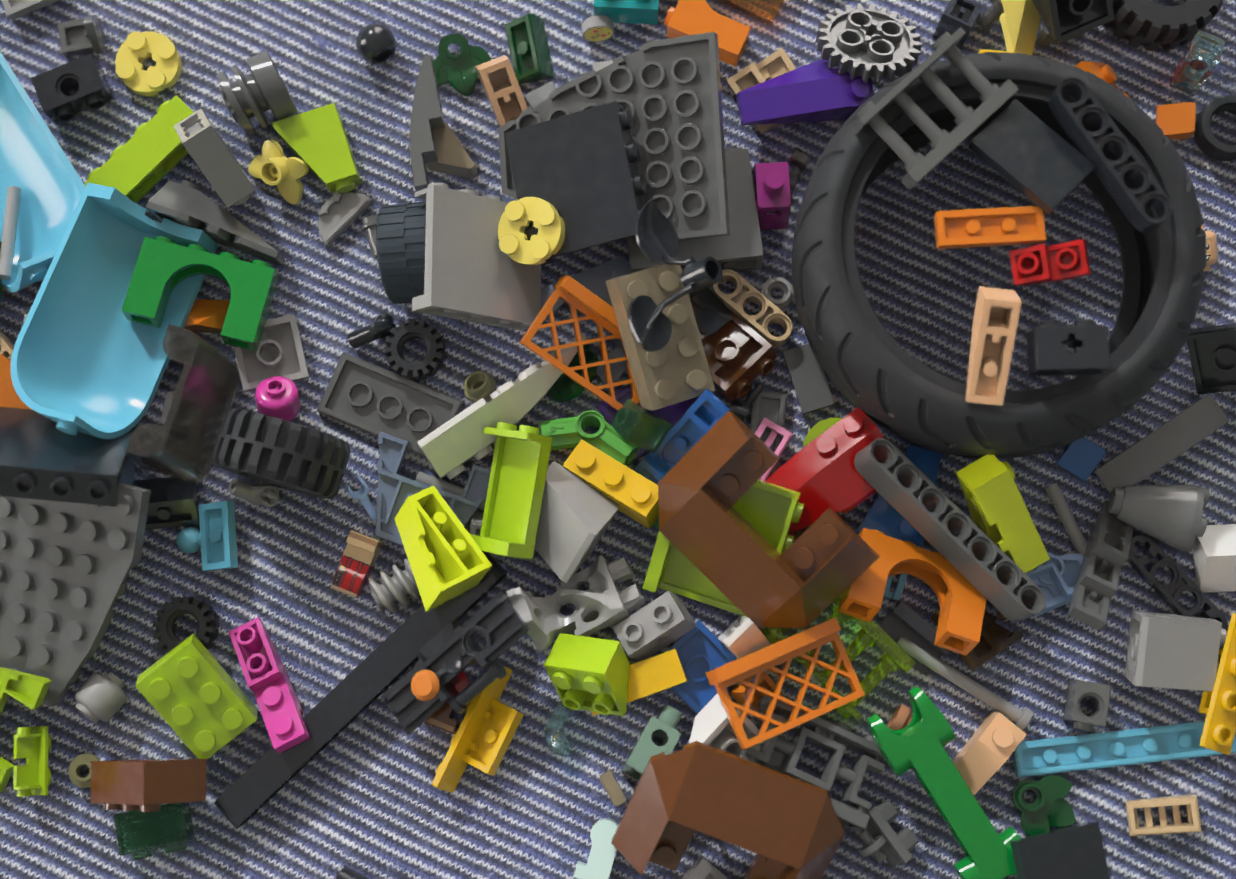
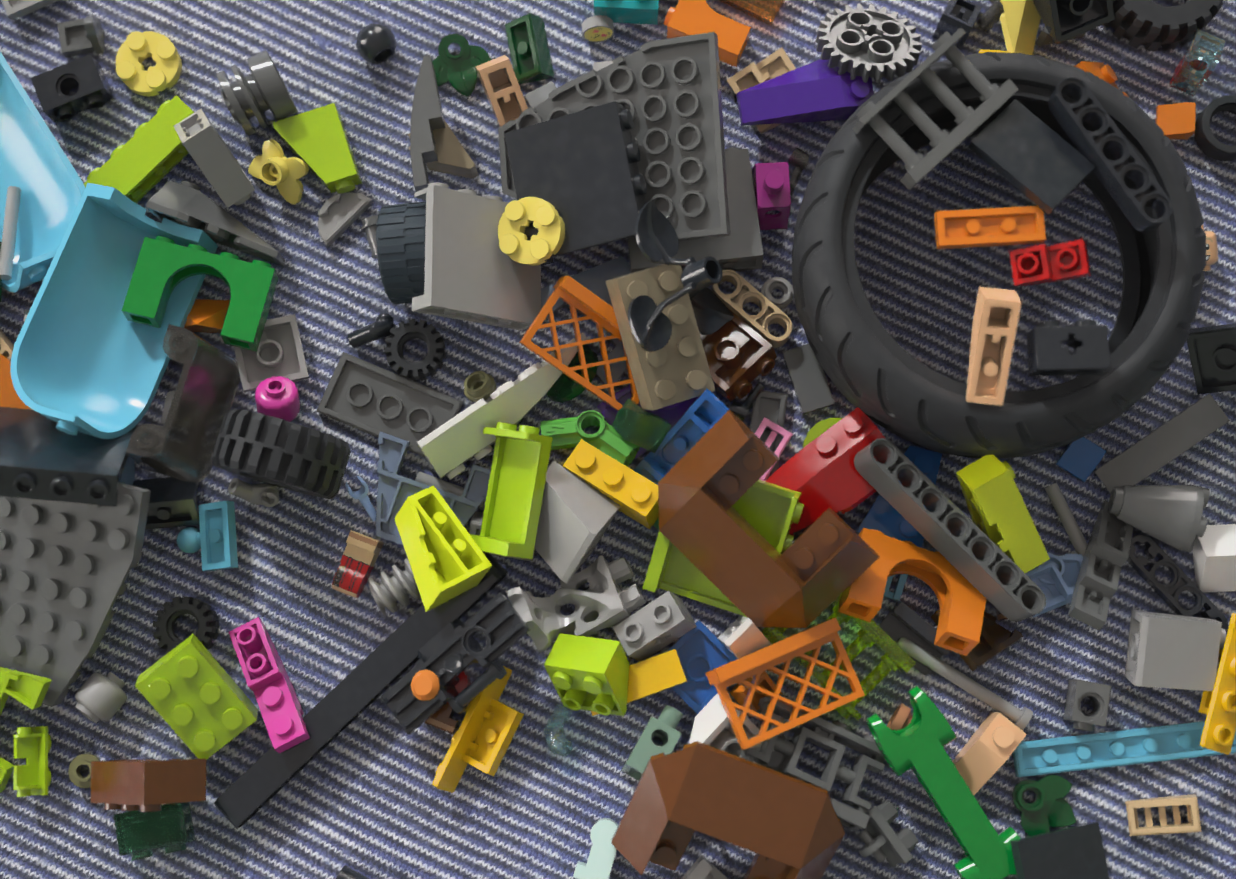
(612, 788): dark tan tile -> none

